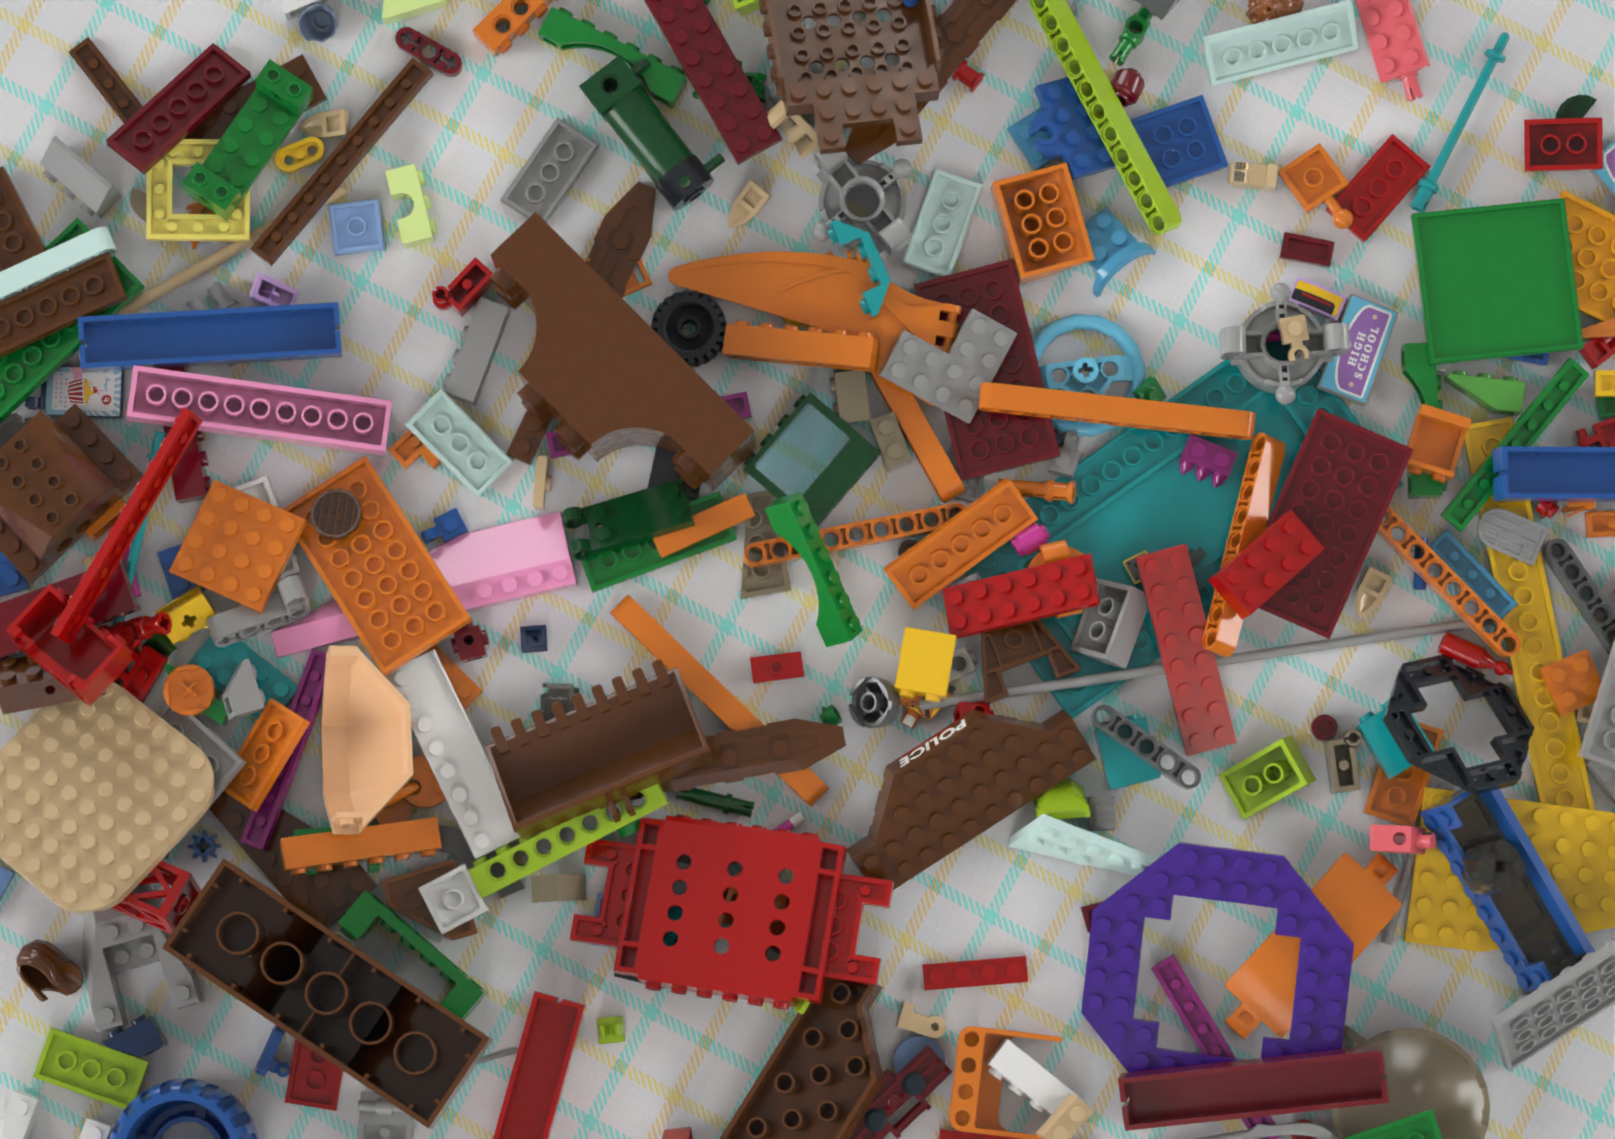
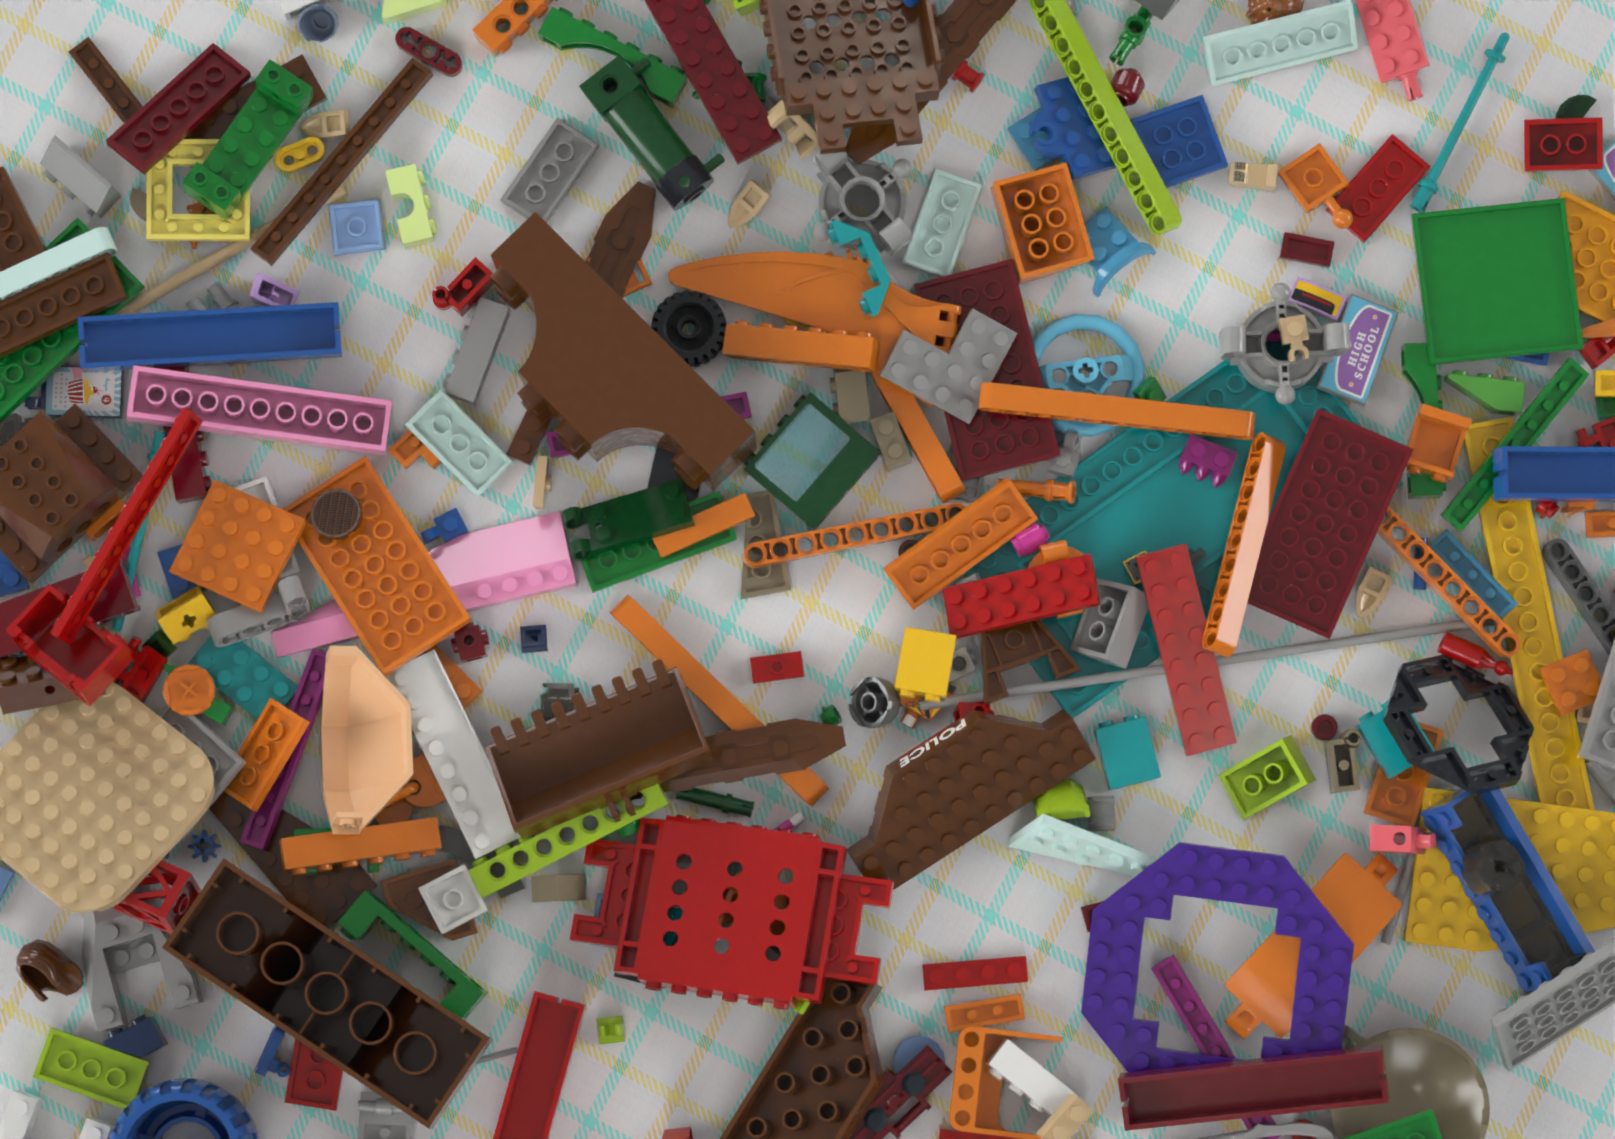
(141, 627): red piece -> none
(242, 693): light grey slope -> none
(794, 523): green arch -> none
(929, 1026): tan leg -> none
(984, 1012): none -> orange plate
(1158, 748): dark grey beam -> none
(1266, 564): red brick -> none
(1511, 534): light grey window -> none

